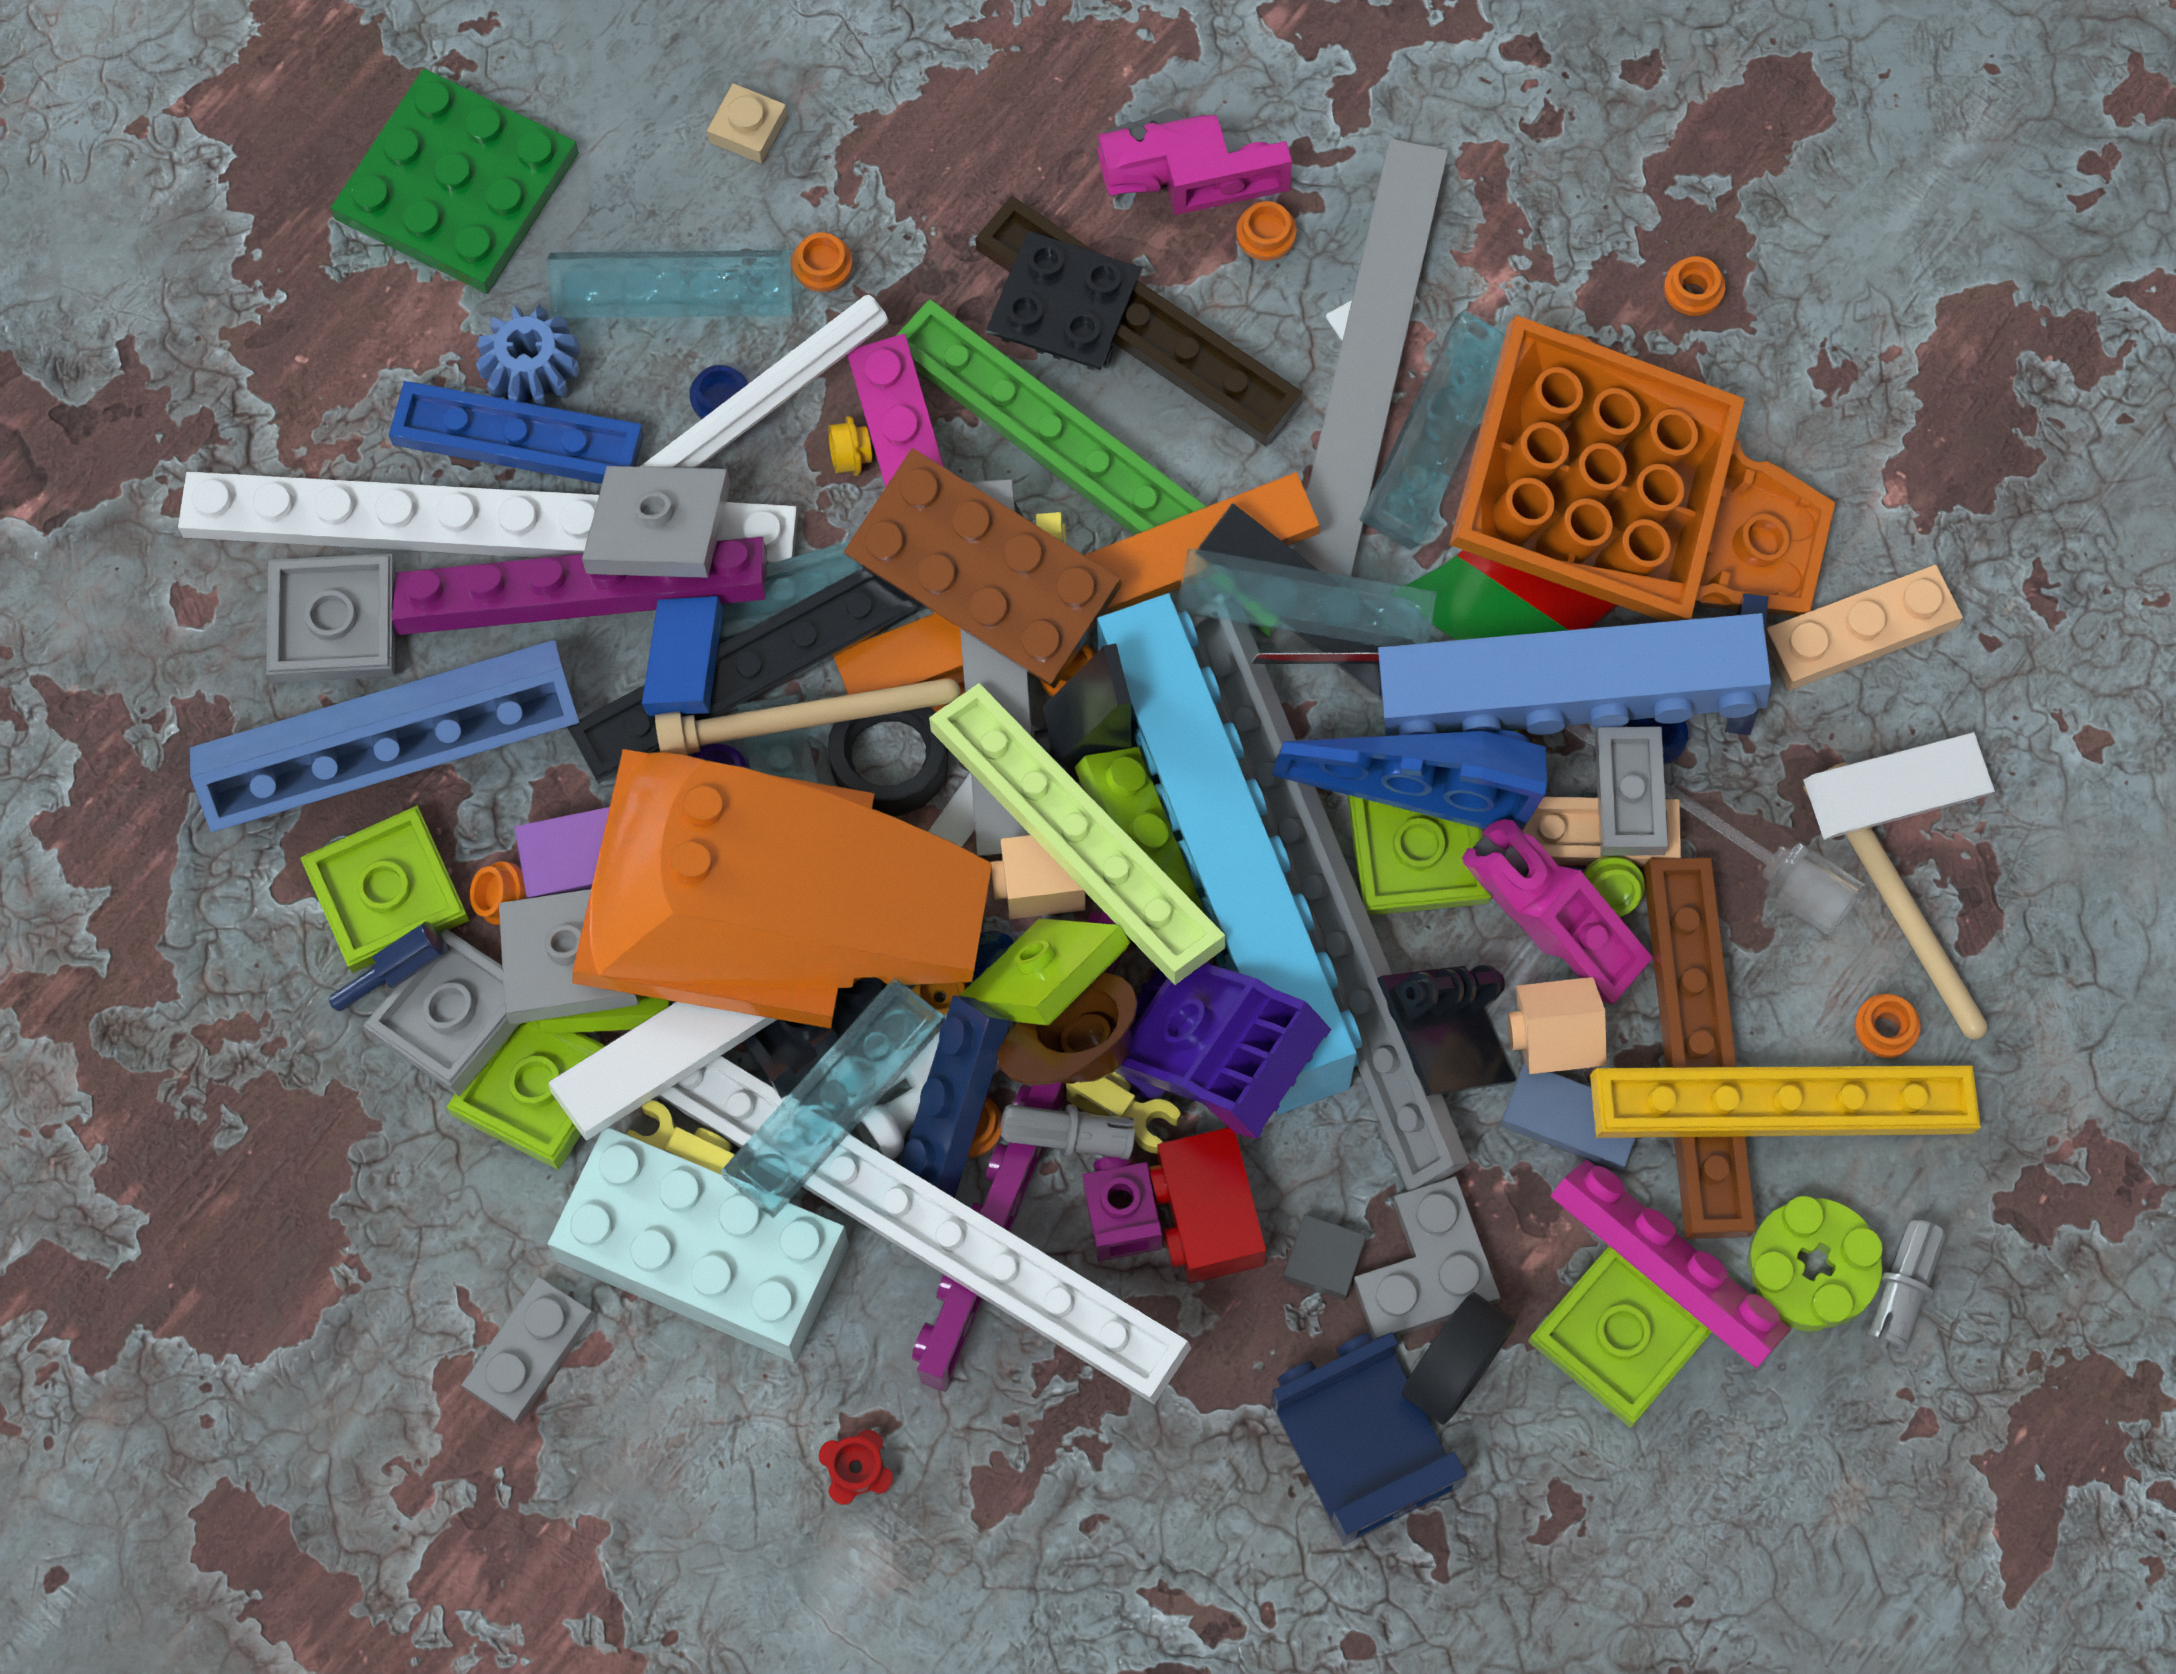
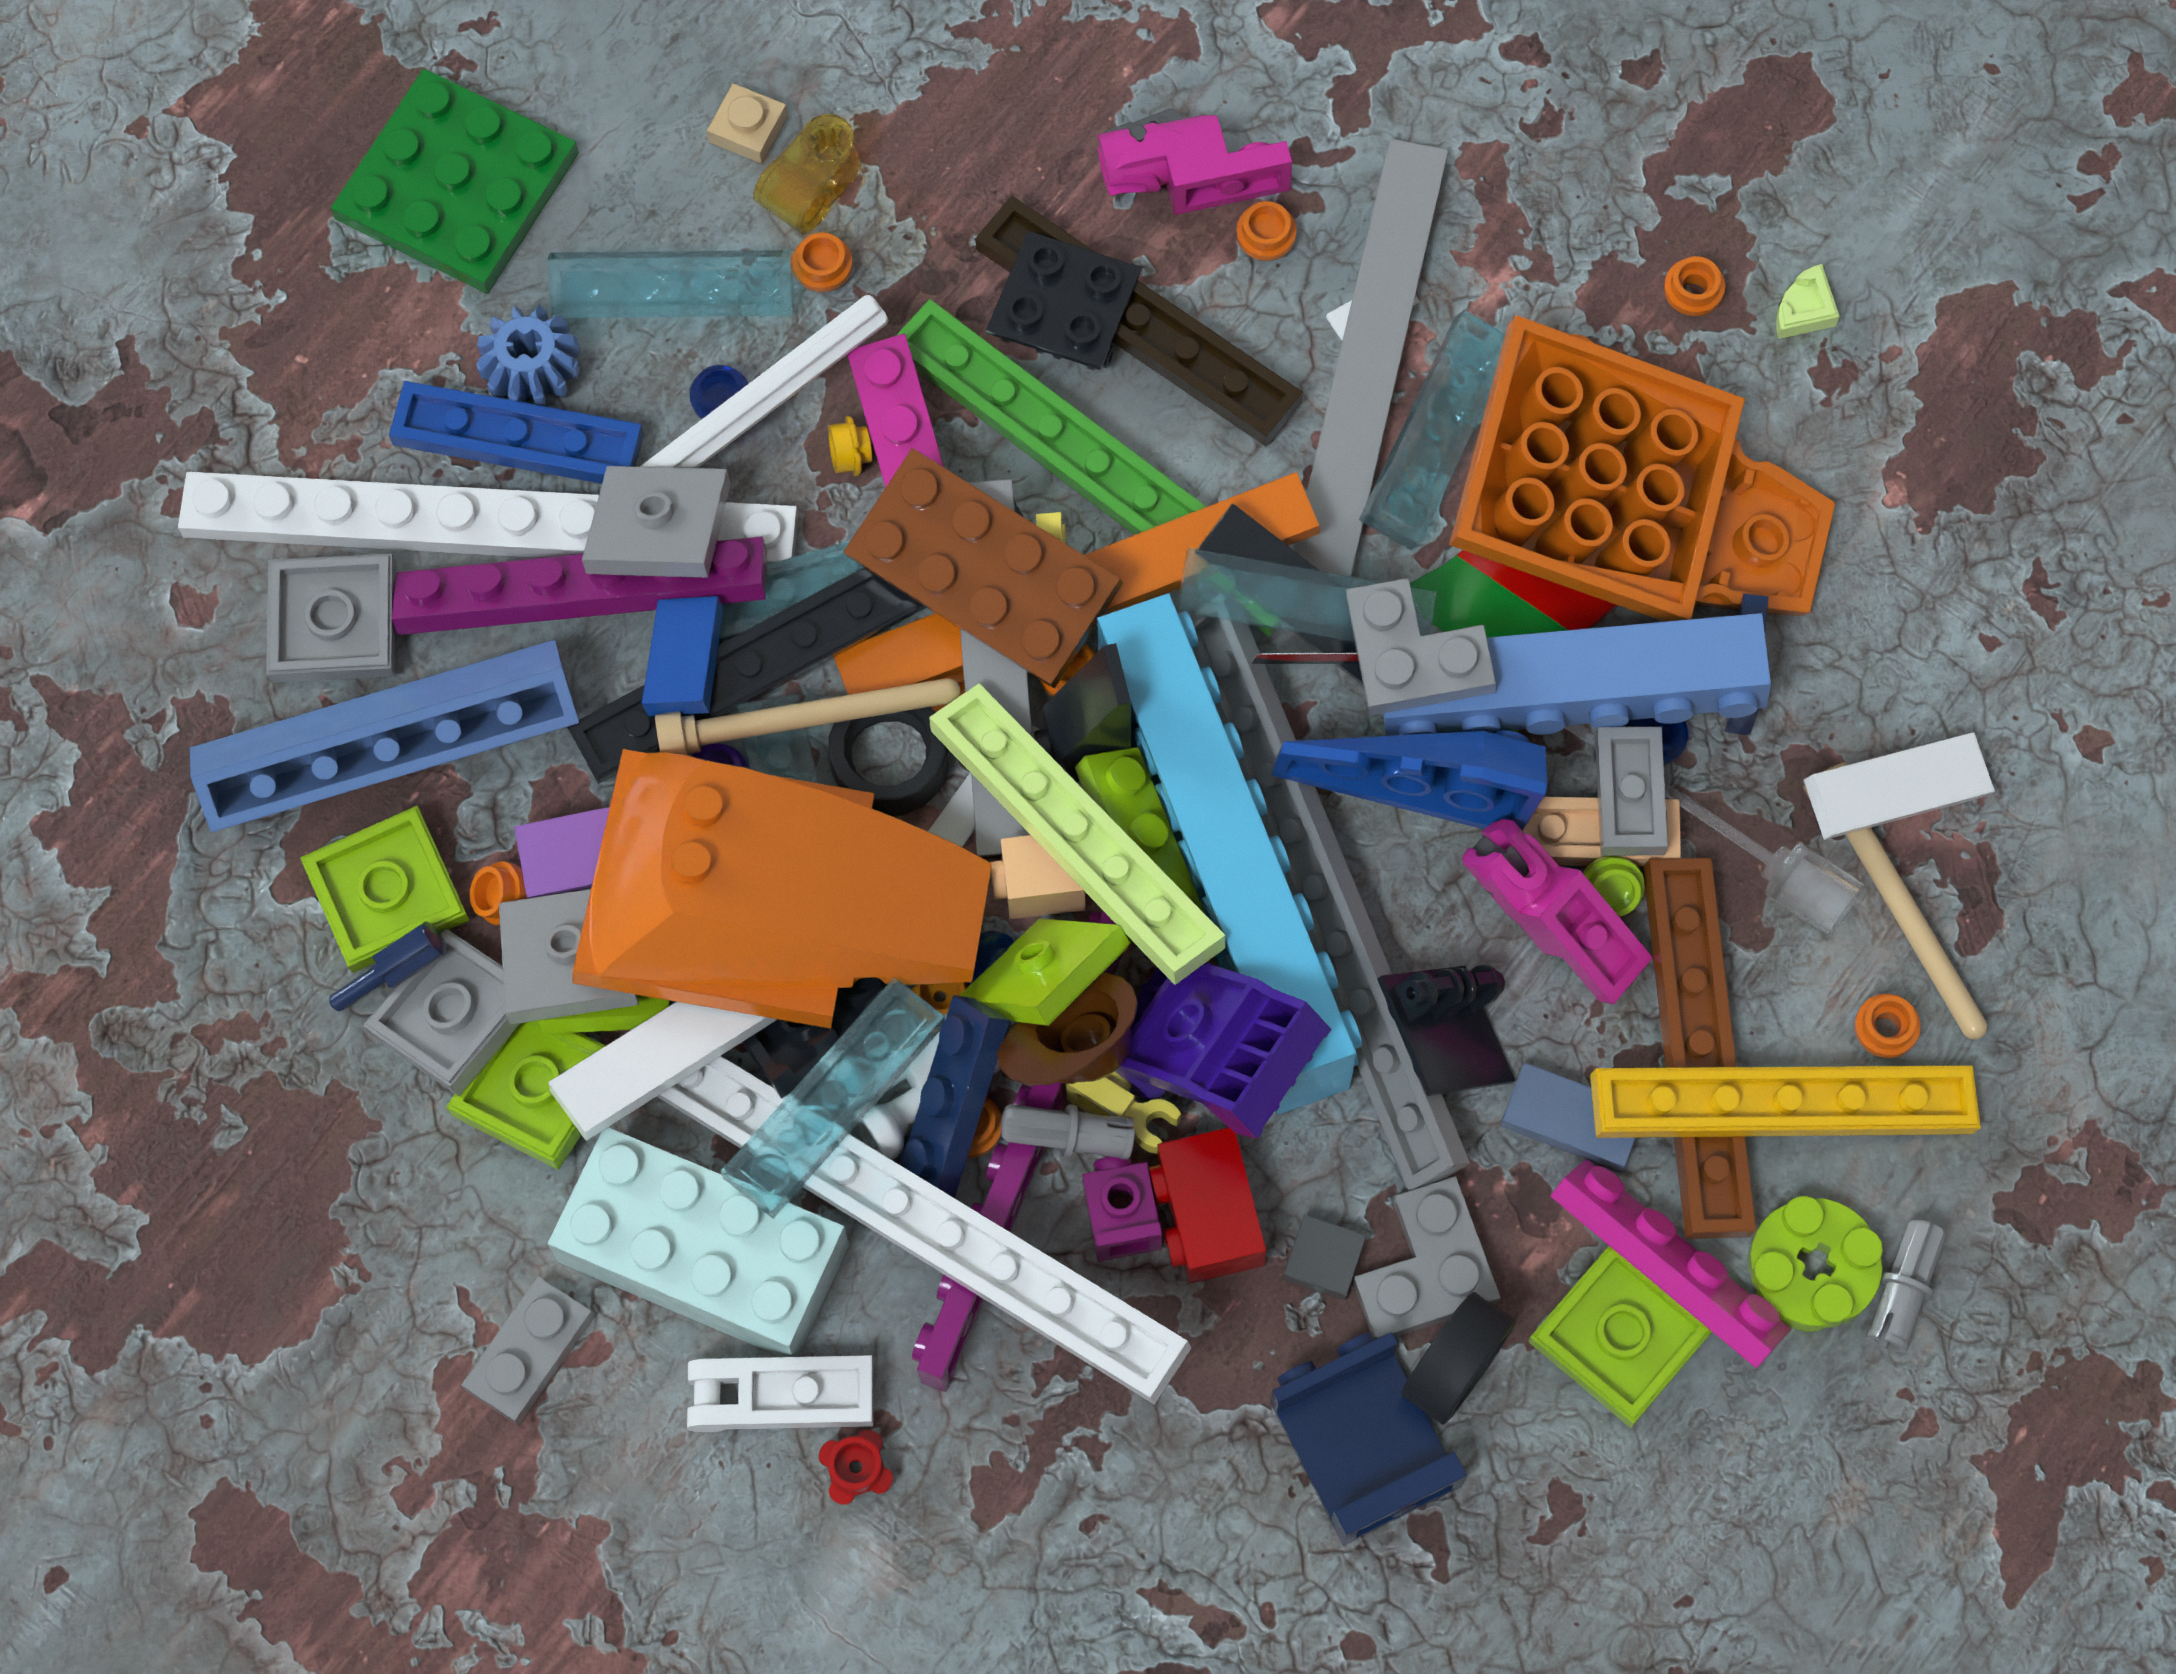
(701, 1148): light yellow plate -> none
(782, 1393): none -> white plate
(810, 173): none -> clear yellow piece
(1410, 669): none -> light grey plate
(1411, 859): lime plate -> none
(1559, 1025): light nougat brick -> none
(1807, 305): none -> yellowish green tile
(1862, 627): light nougat plate -> none

